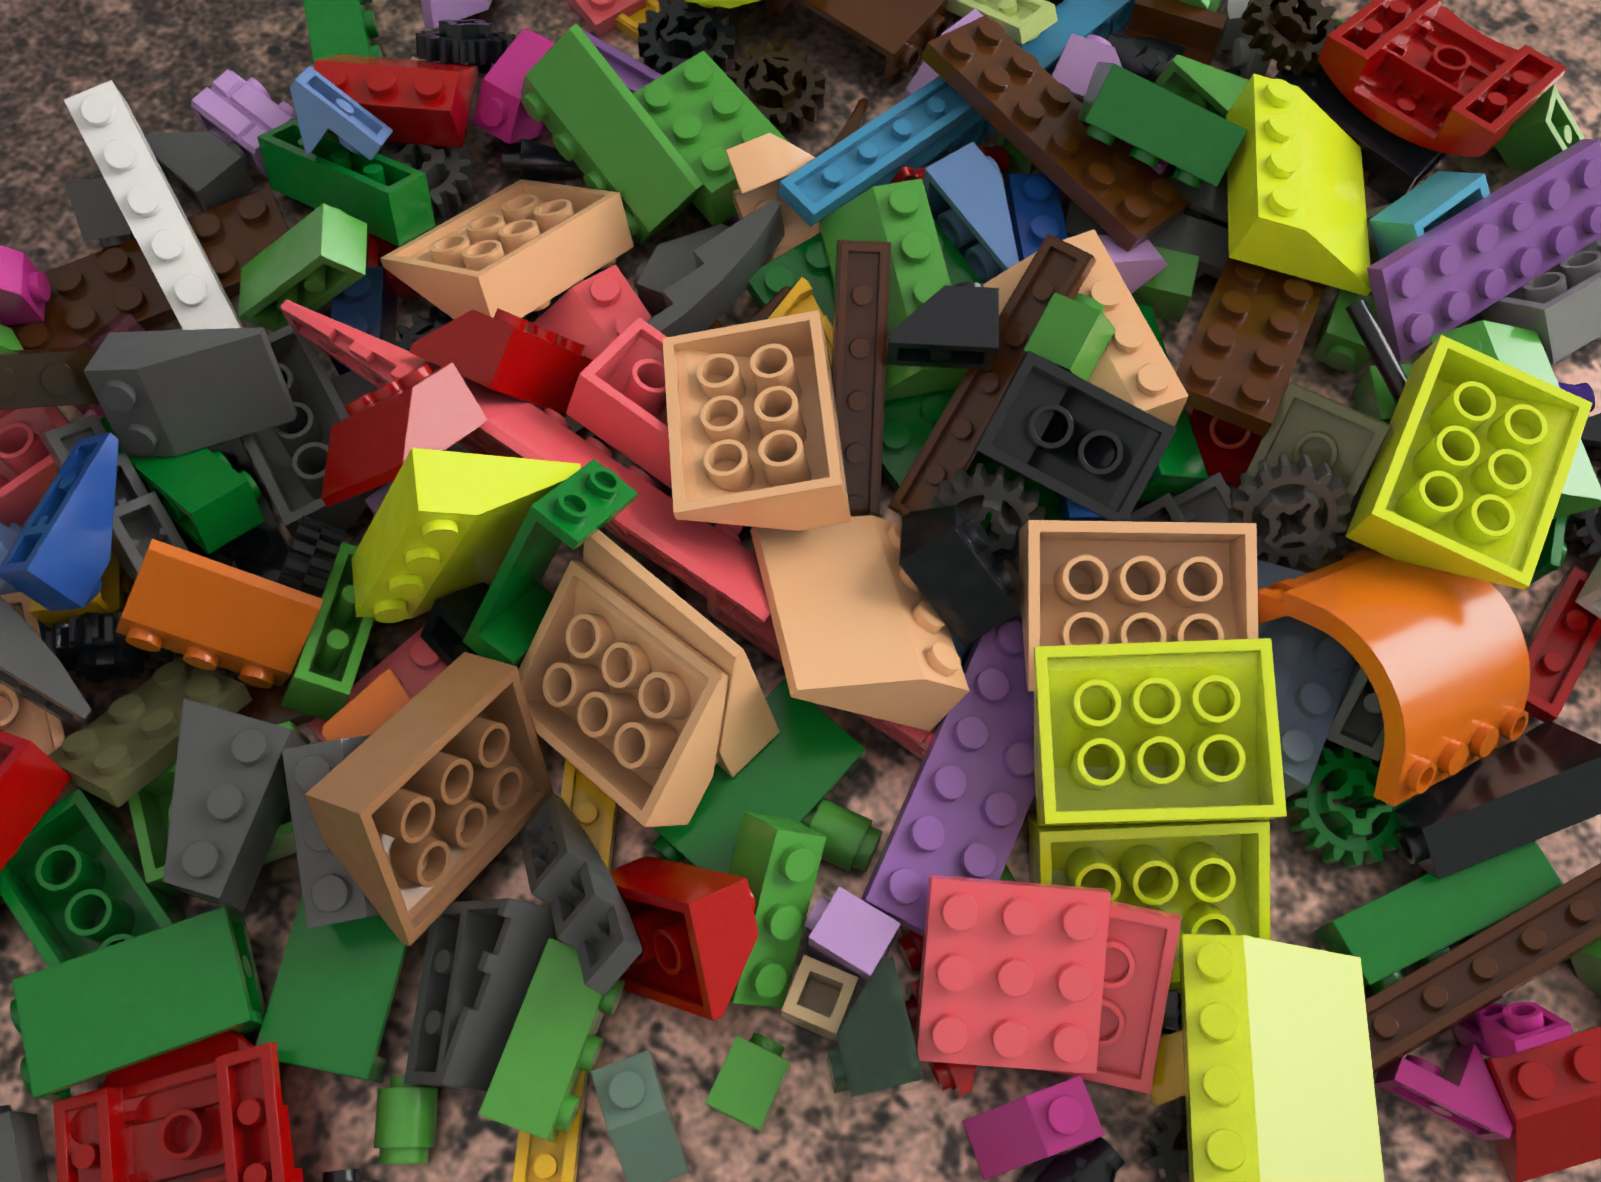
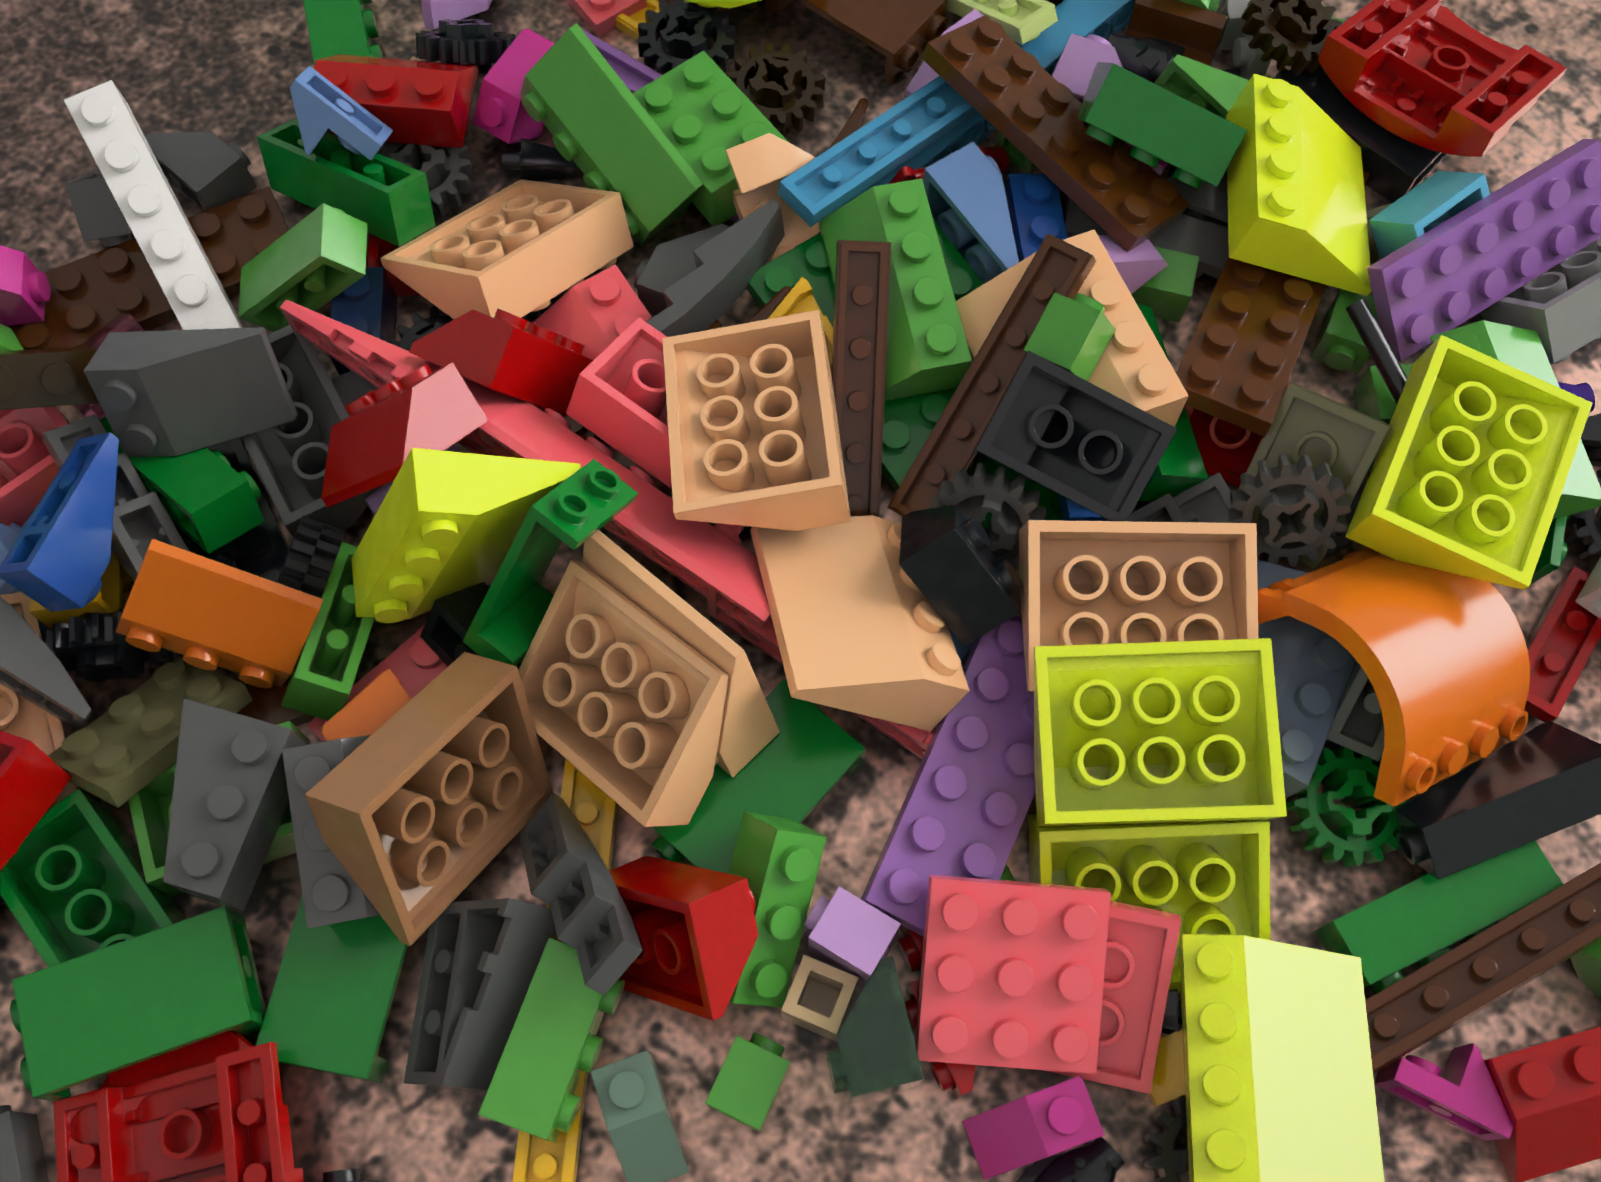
(239, 113): lavender brick -> none
(405, 1122): bright green brick -> none
(849, 835): bright green brick -> none
(949, 330): black slope -> none
(1511, 1029): dark pink slope -> none
(1539, 133): bright green slope -> none

